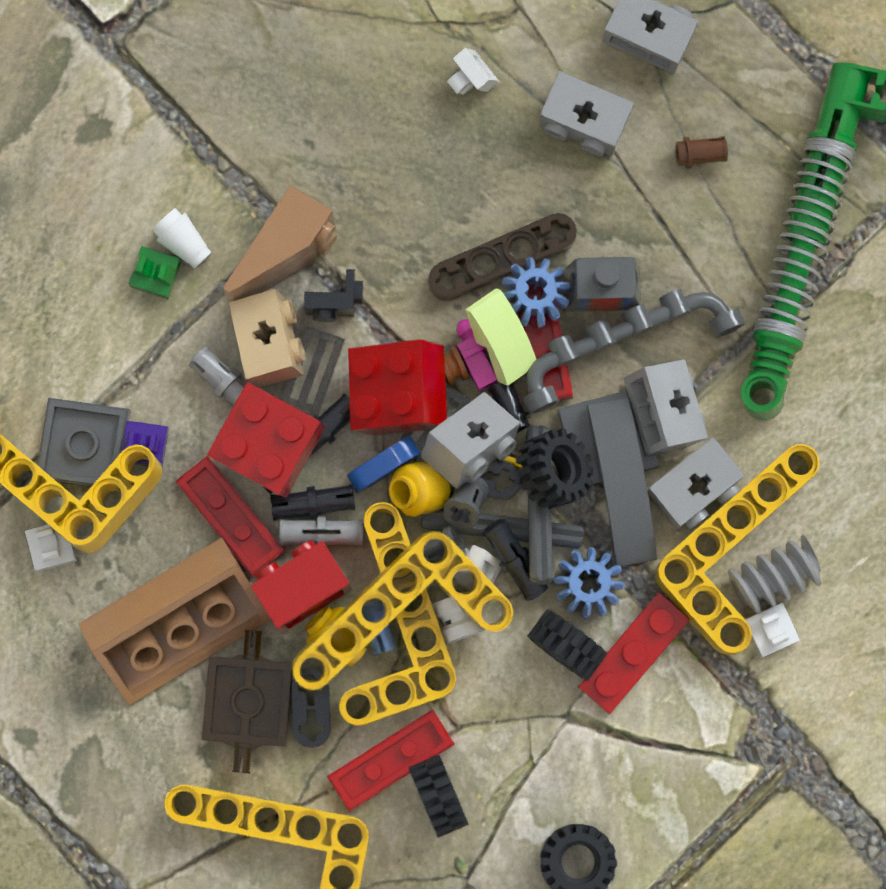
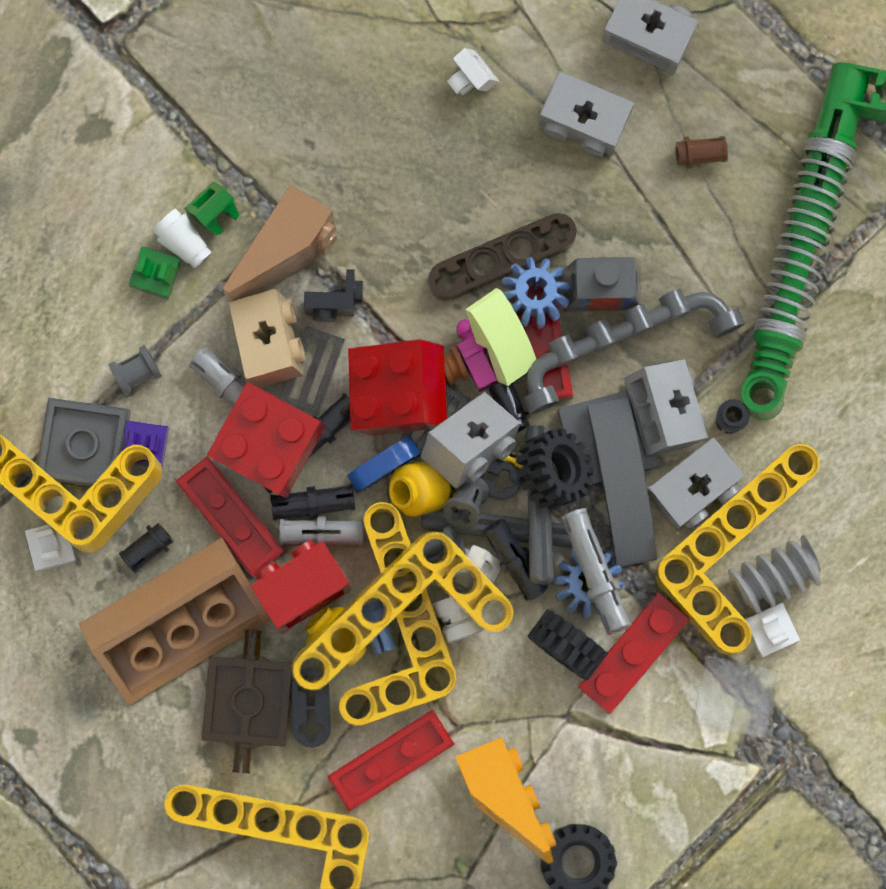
(135, 370): none -> dark grey bush
(146, 547): none -> black pin
(210, 204): none -> green tile
(438, 796): black tyre -> none
(498, 792): none -> light orange slope
(601, 586): none -> light grey pin
(735, 697): none -> clear piece
(741, 414): none -> black pin

